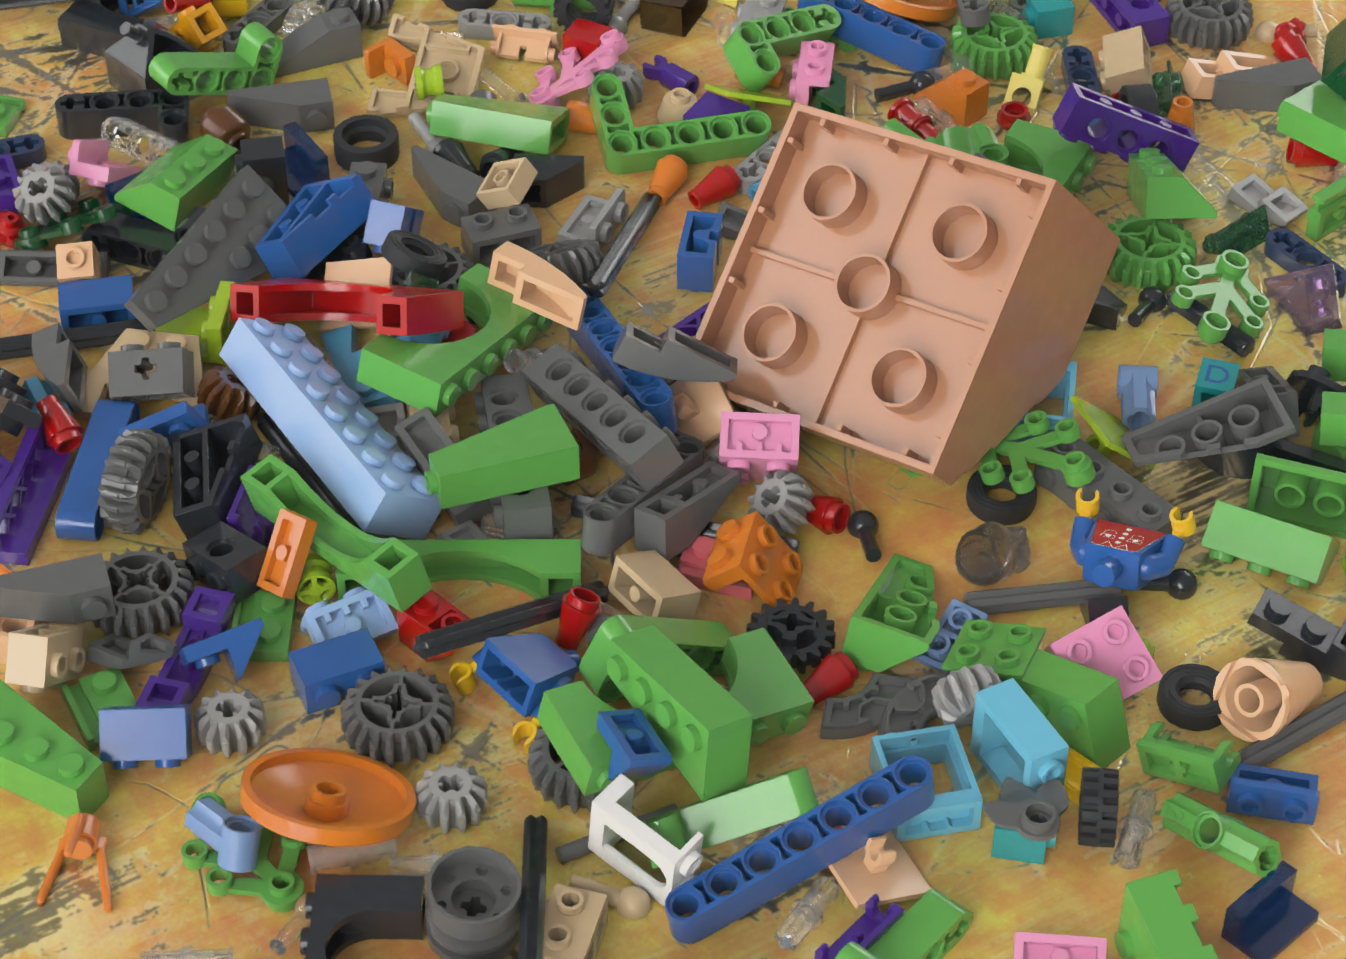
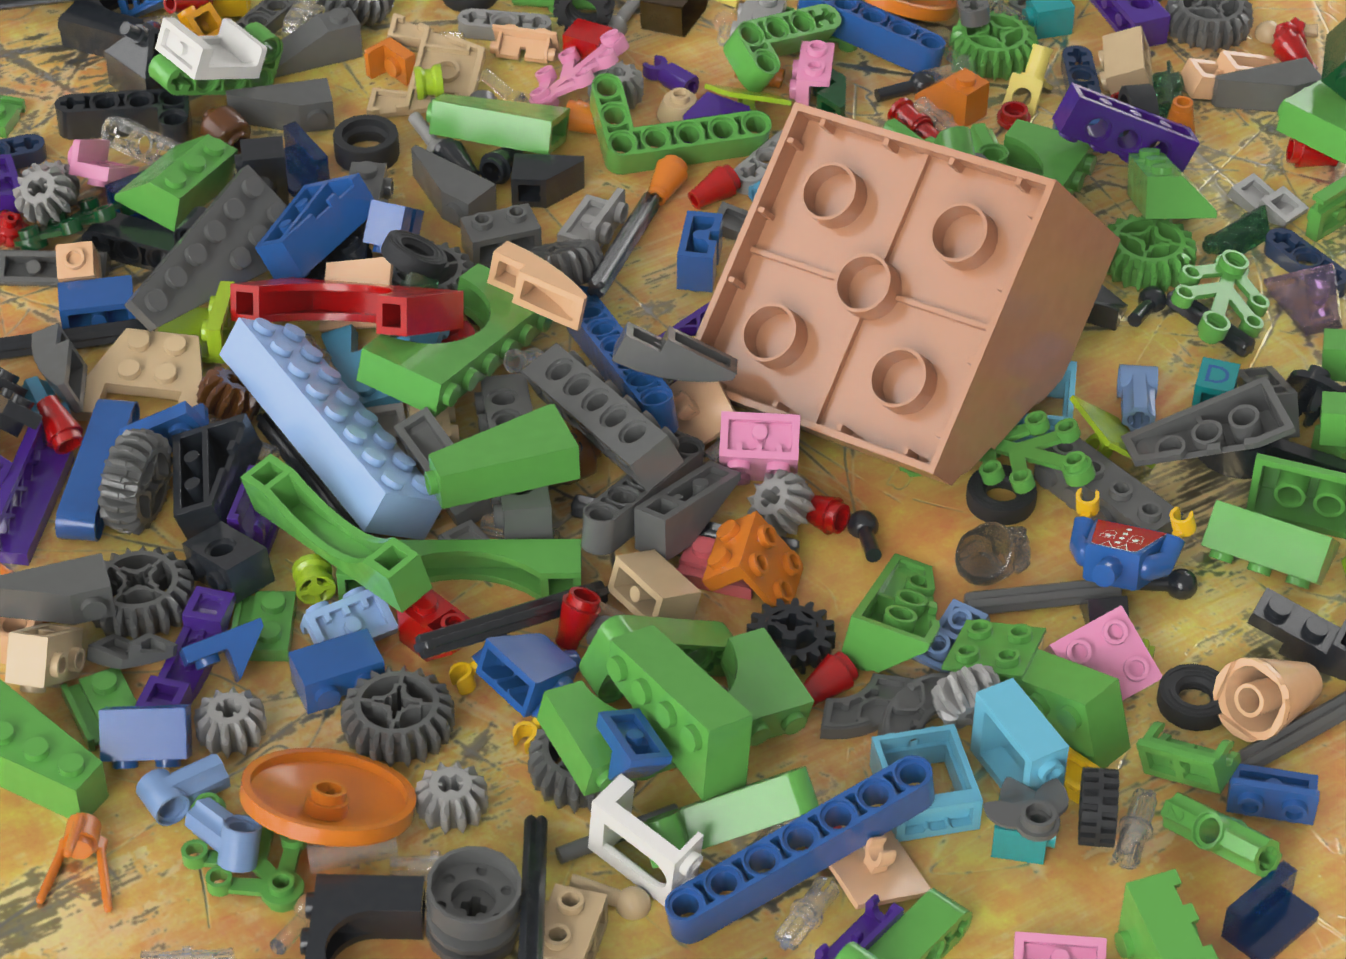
(171, 380): dark grey brick -> none
(172, 794): none -> medium blue piece
(223, 56): none -> white panel
(287, 553): orange plate -> none
(506, 183): tan piece -> none

